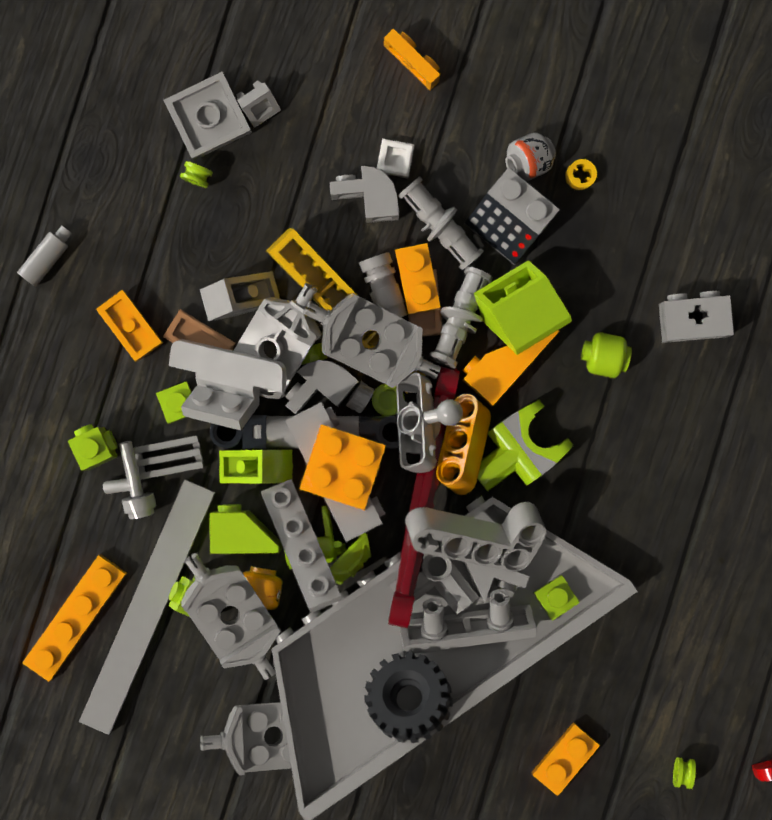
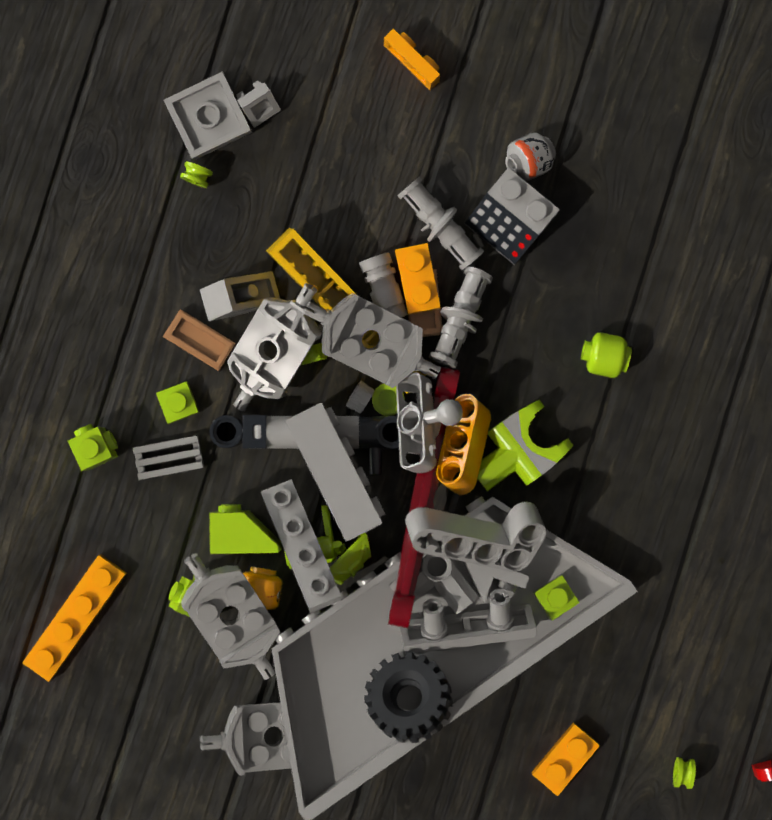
(44, 256): light grey cylinder -> none
(129, 326): light orange plate -> none
(139, 503): light grey piece -> none
(147, 607): light grey tile -> none
(225, 381): light grey plate -> none
(255, 466): lime slope -> none
(324, 377): light grey brick -> none
(342, 467): light orange plate -> none
(377, 190): light grey brick -> none
(395, 158): white tile -> none
(500, 369): light orange slope -> none
(522, 307): lime slope -> none
(575, 183): yellow bush -> none
(715, 320): light grey brick -> none

